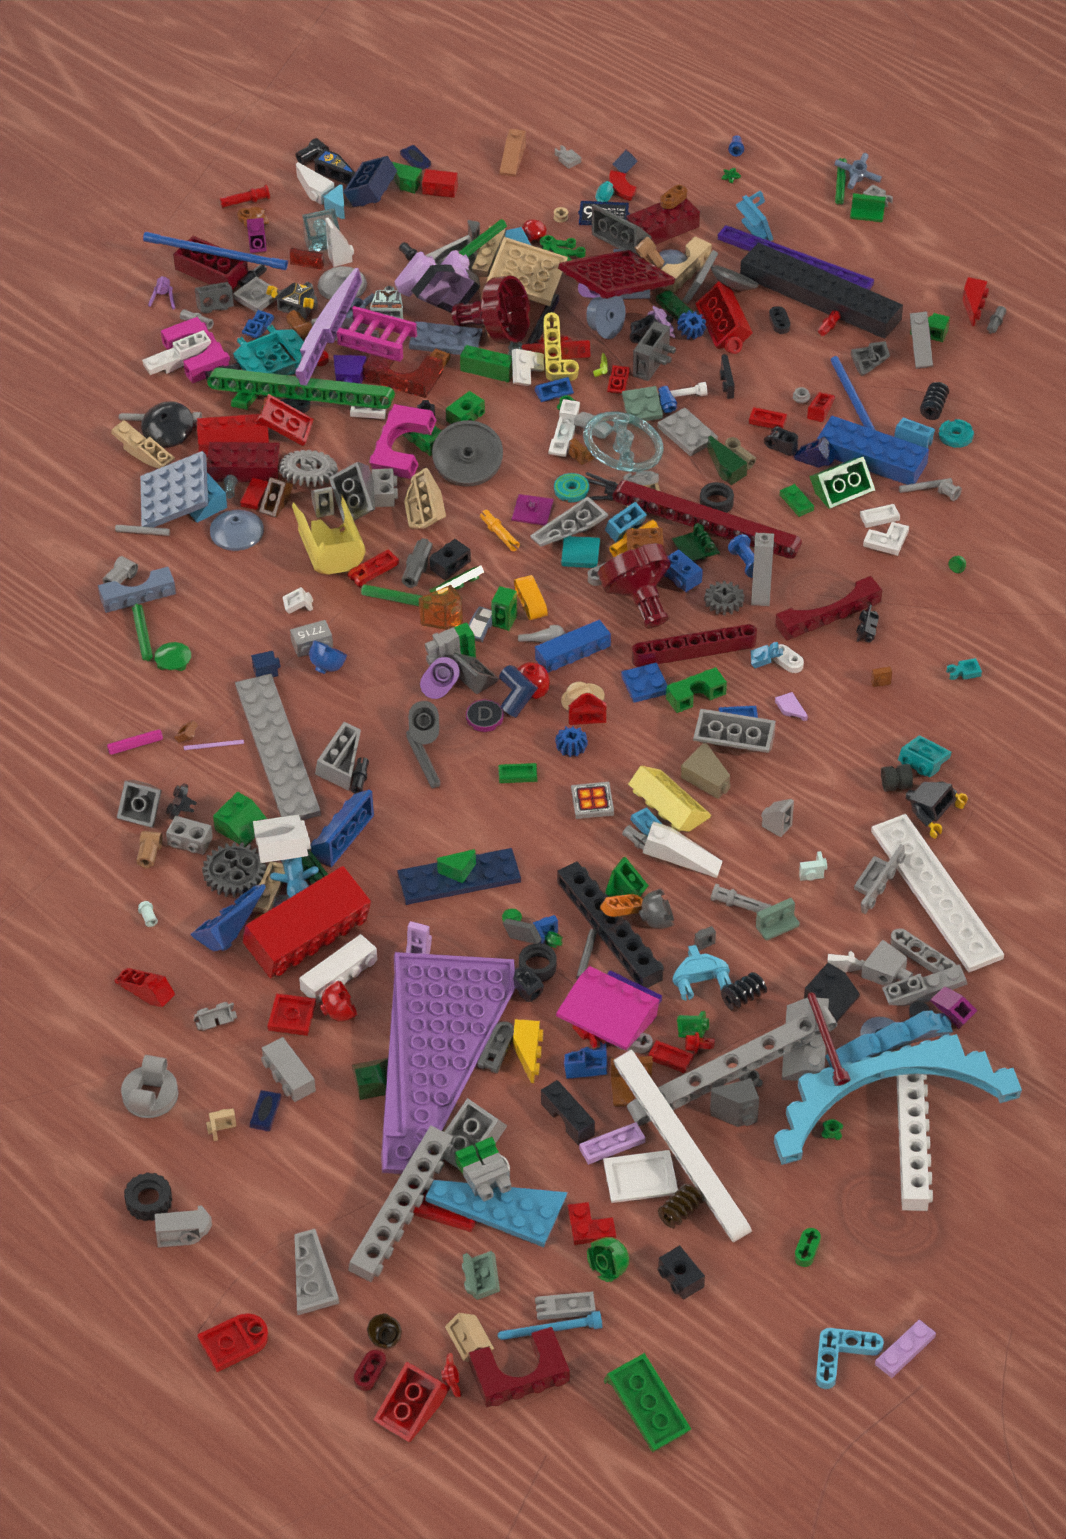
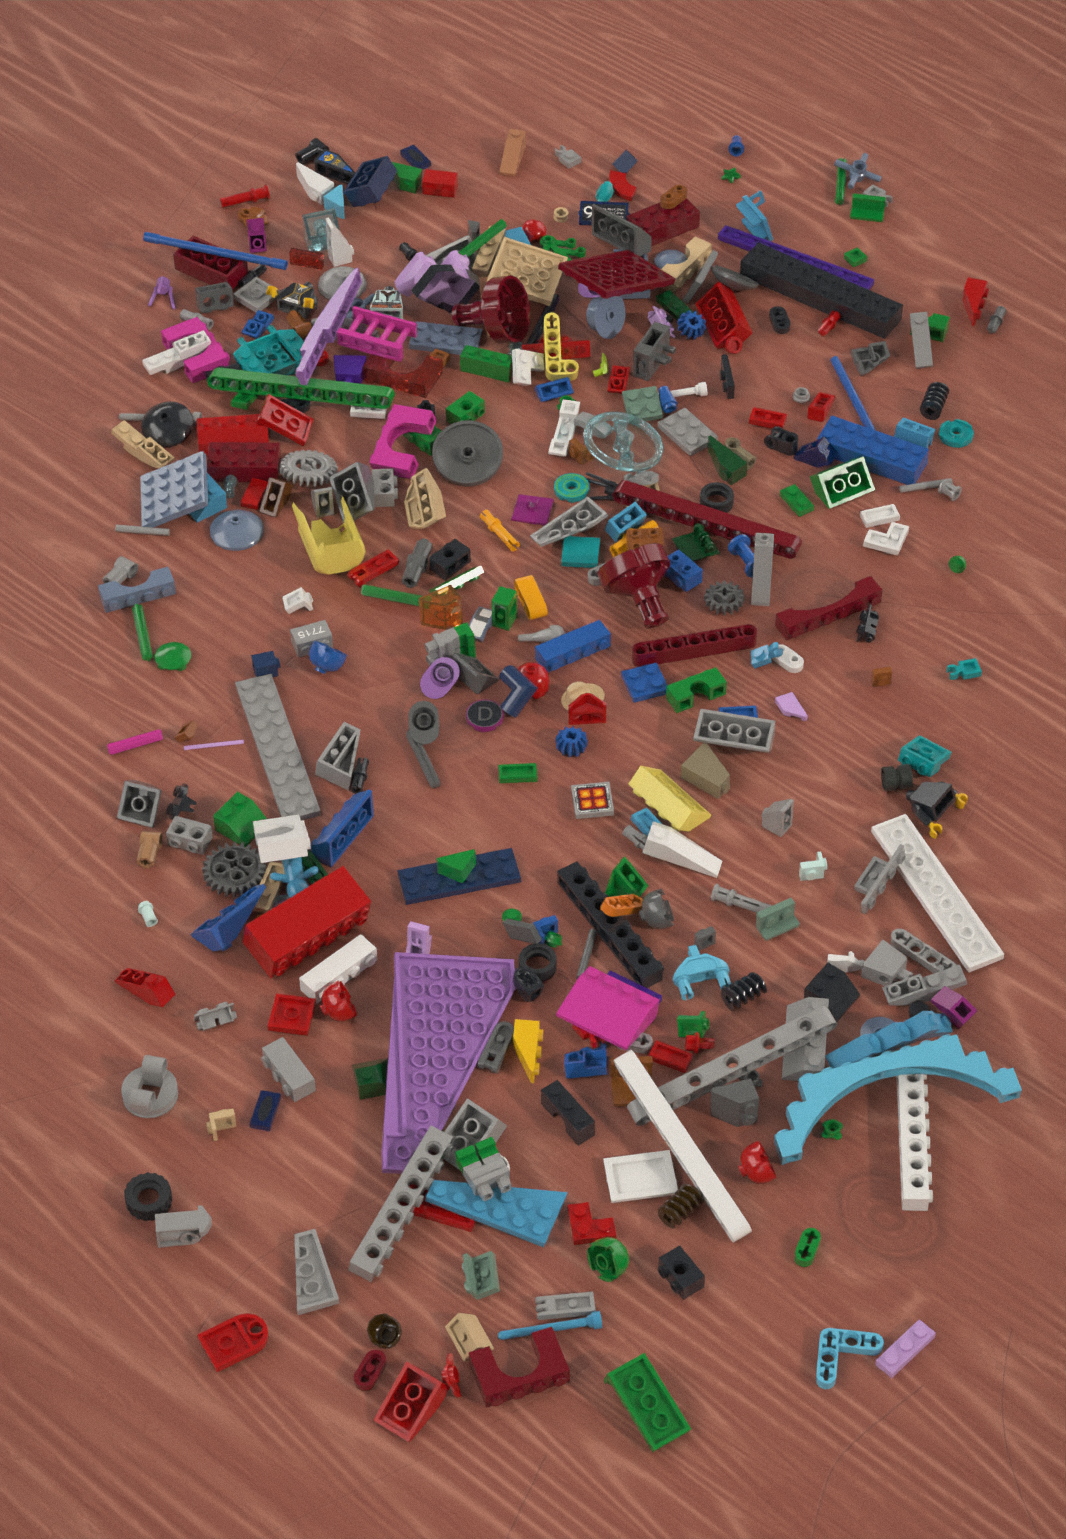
(612, 1143): lavender plate -> none
(640, 328): black piece -> none
(648, 251): medium nougat piece -> none
(756, 1164): none -> red cylinder
(839, 1076): dark red piece -> none
(855, 257): none -> green plate

